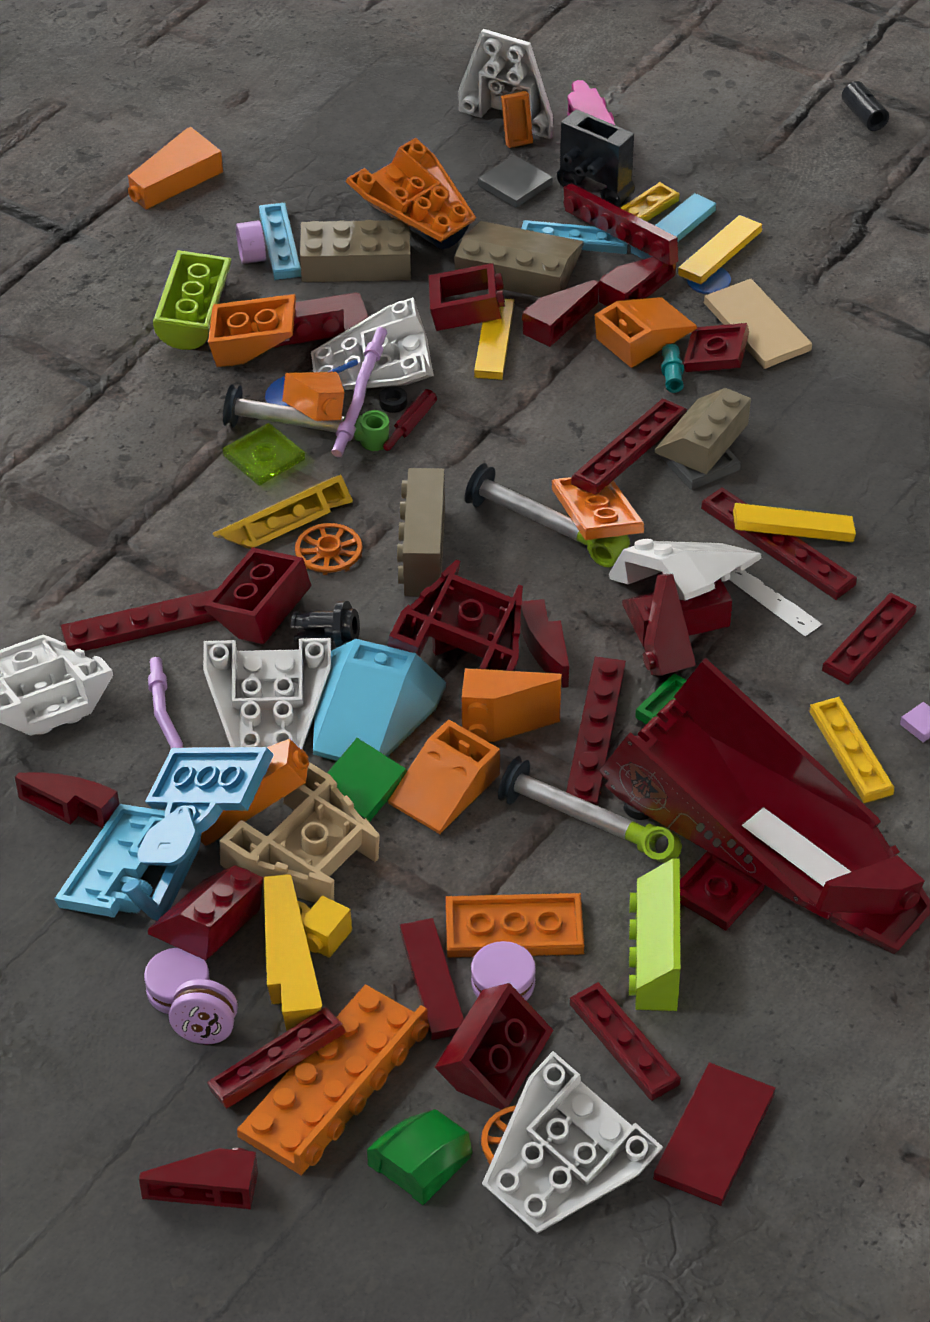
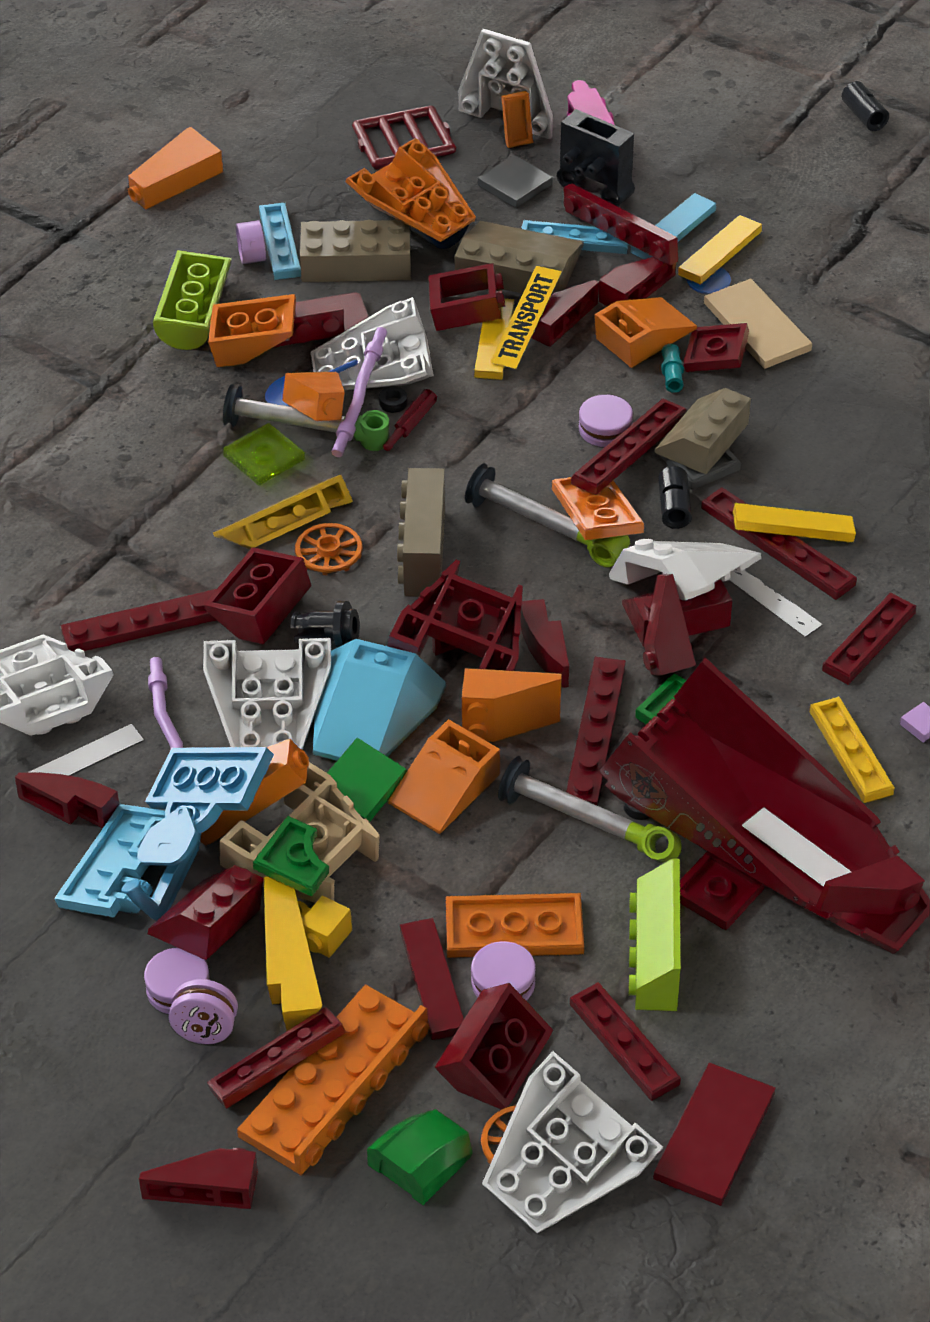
(92, 752): none -> white sticker
(291, 857): none -> green tile
(408, 116): none -> dark red bar
(525, 317): none -> yellow sticker
(604, 419): none -> lavender head
(652, 202): yellow tile -> none
(674, 497): none -> black pin

